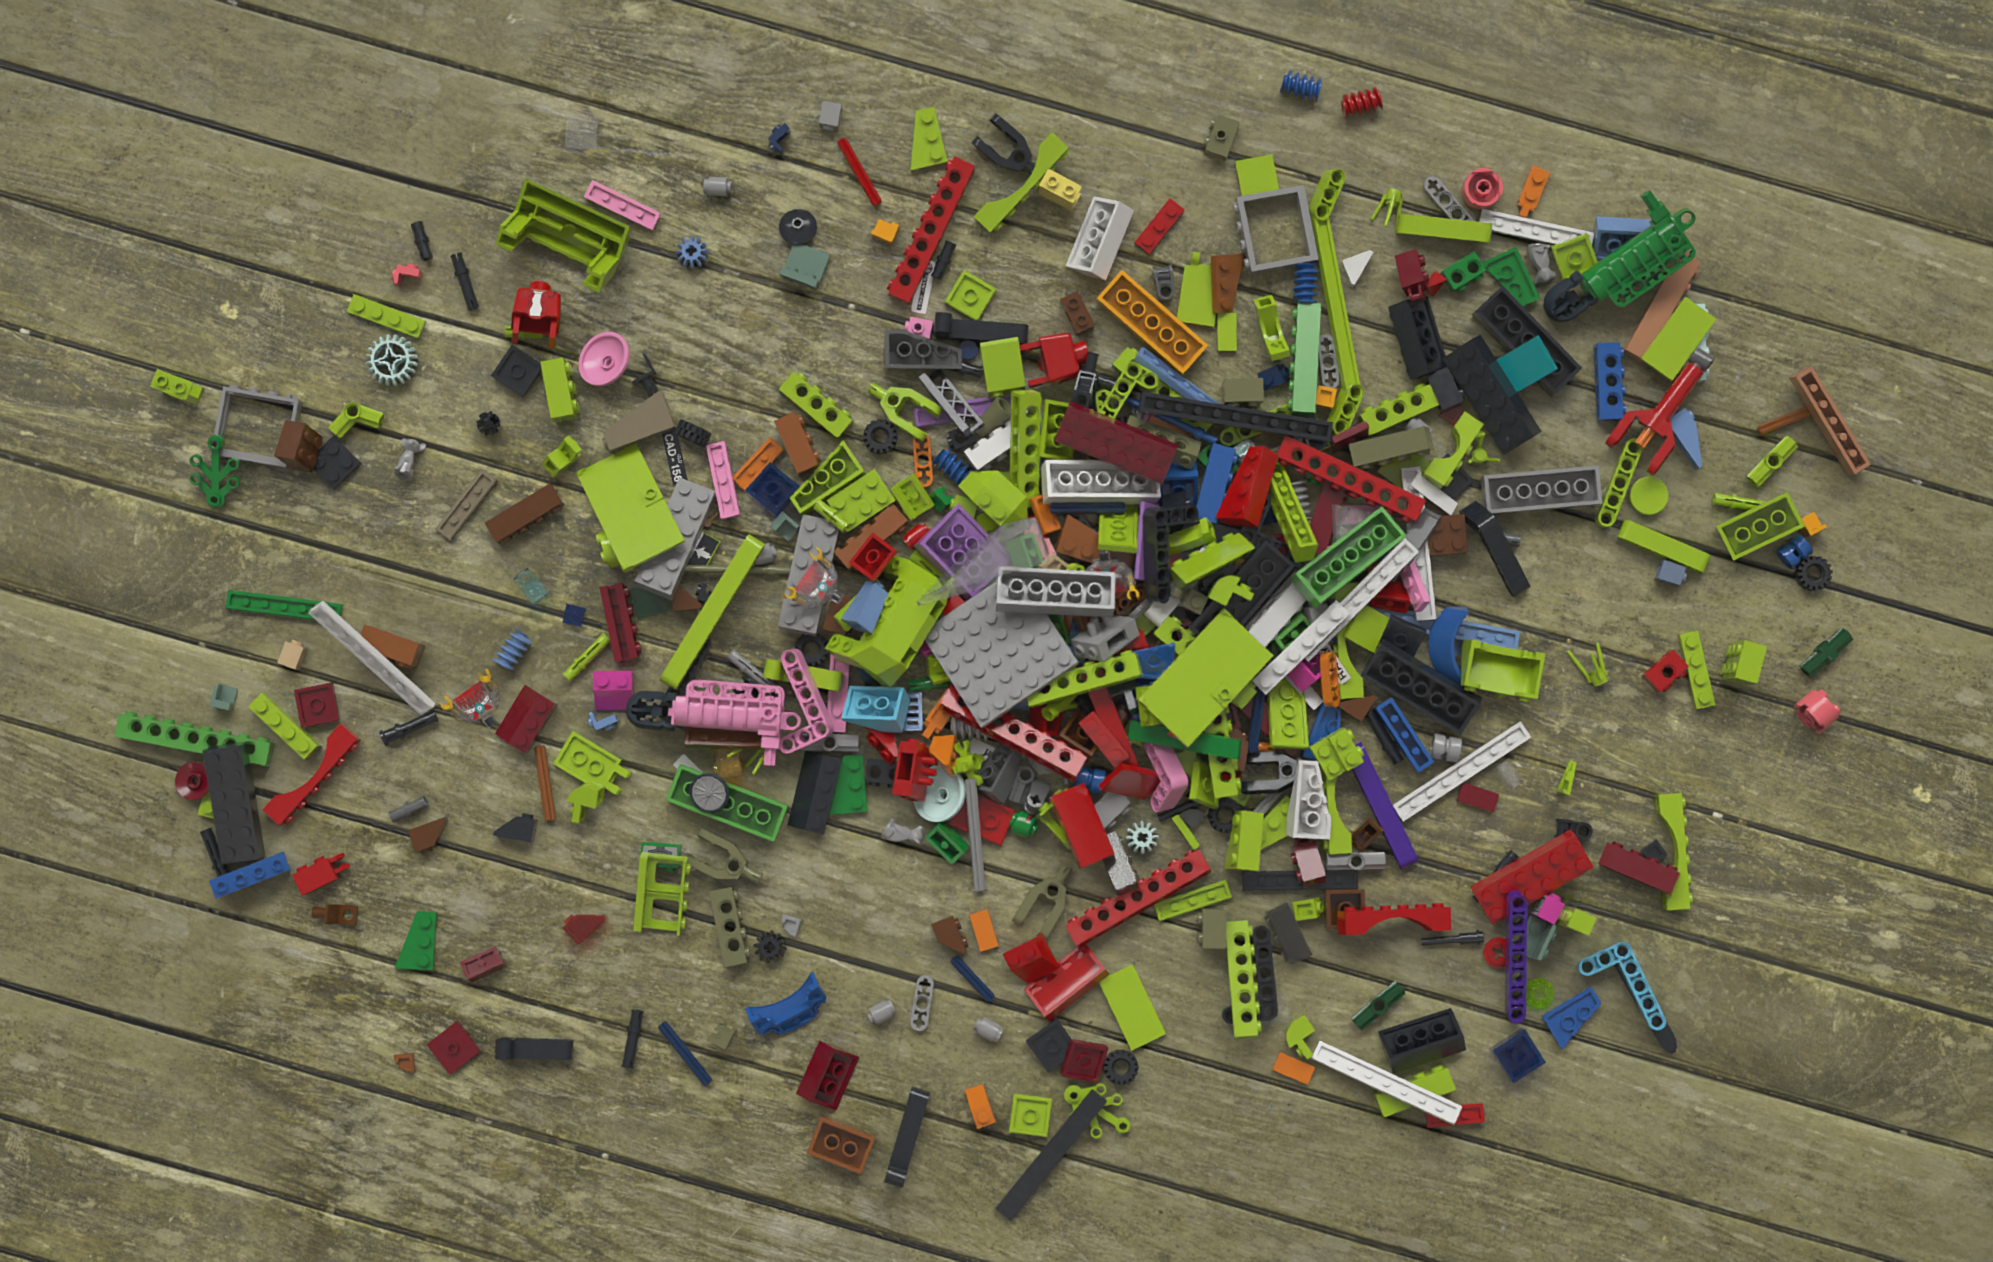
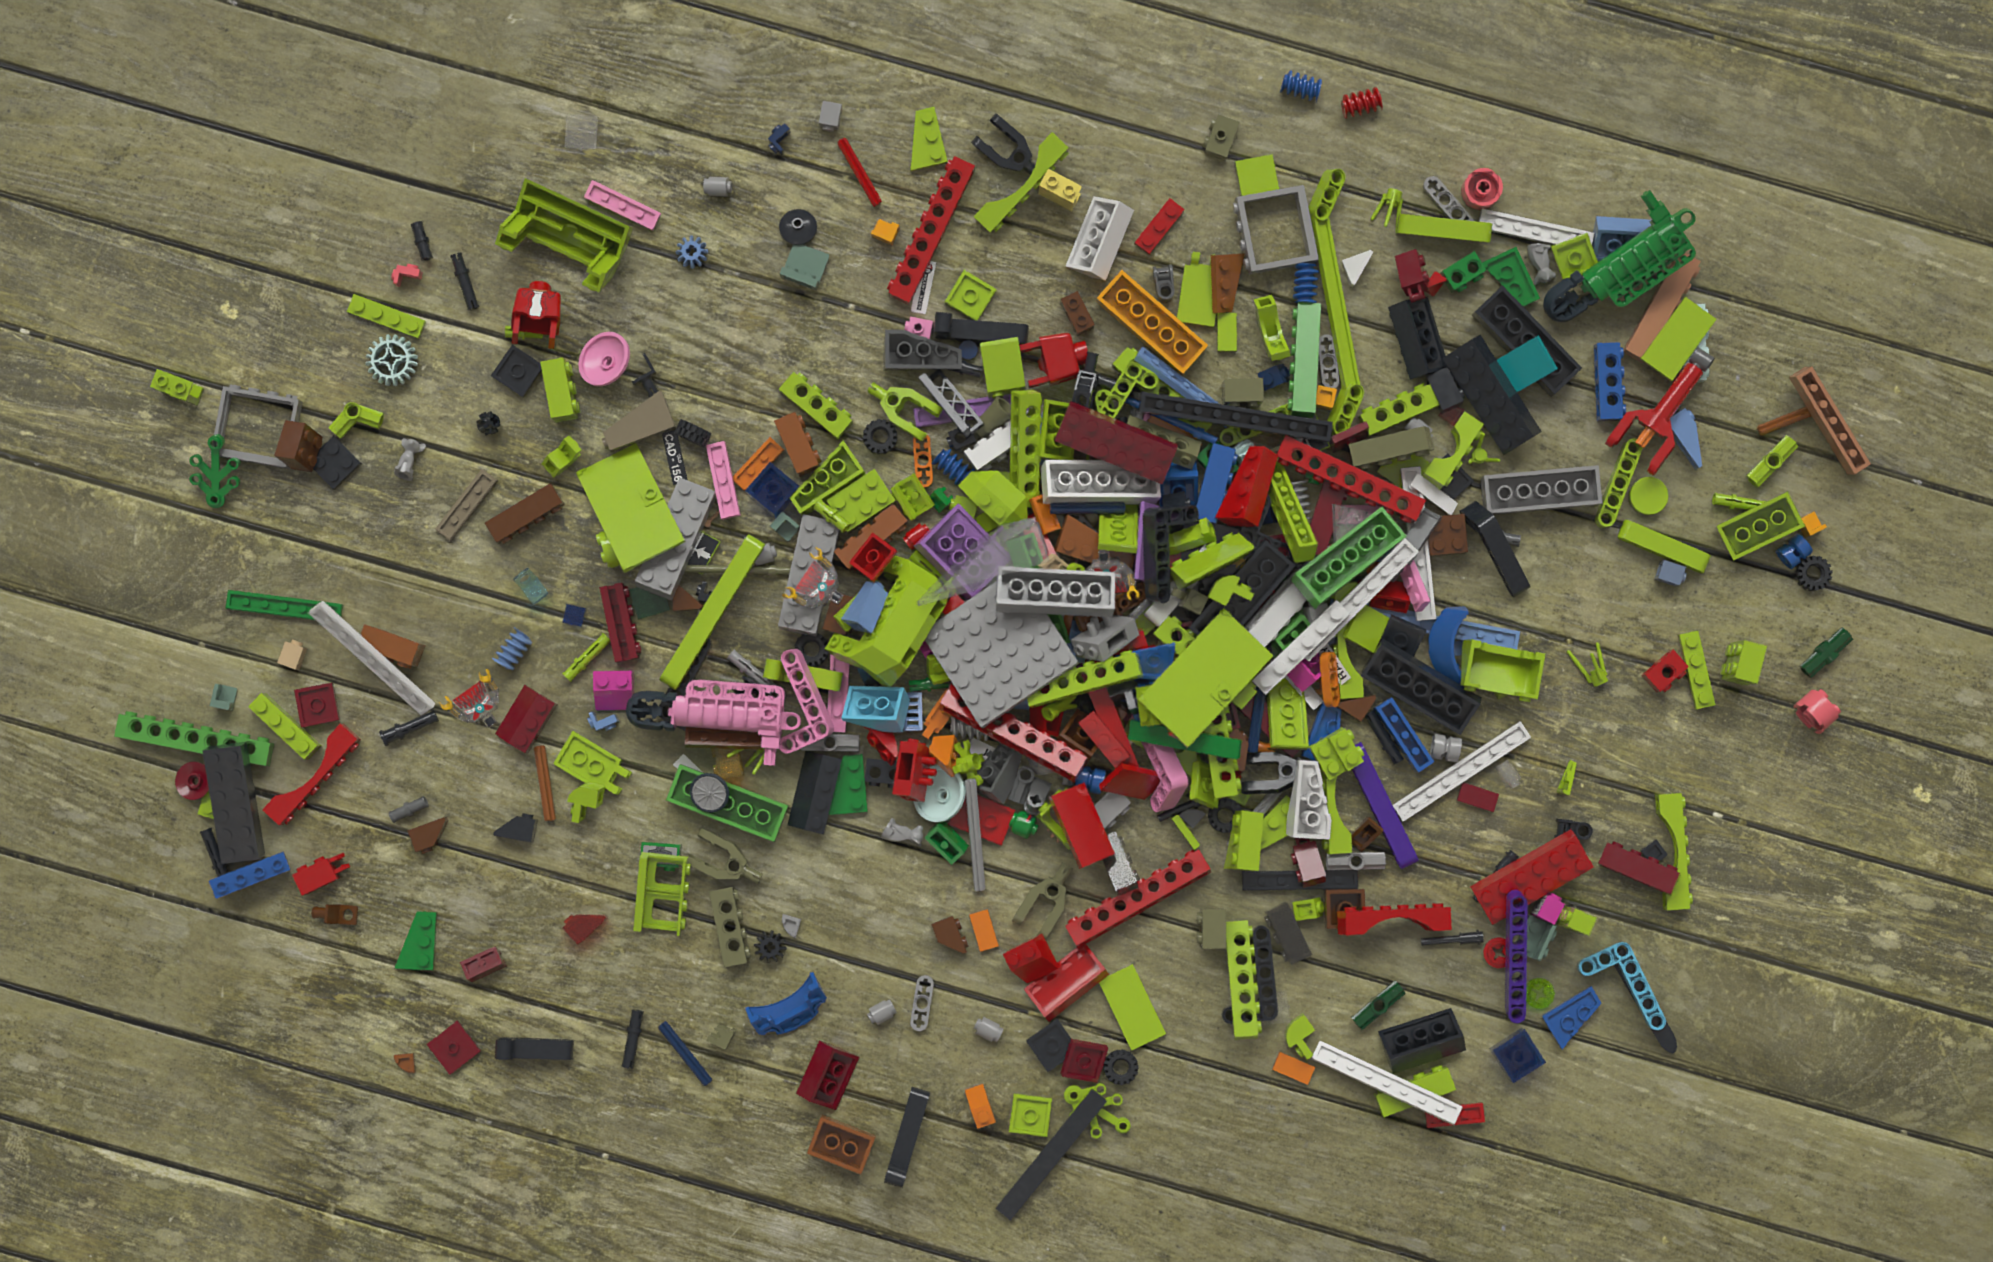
(943, 260): black pin -> none
(972, 978): dark blue axle -> none
(1140, 843): light aqua gear -> none
(1192, 900): lime tile -> none
(1532, 190): orange hinge -> none

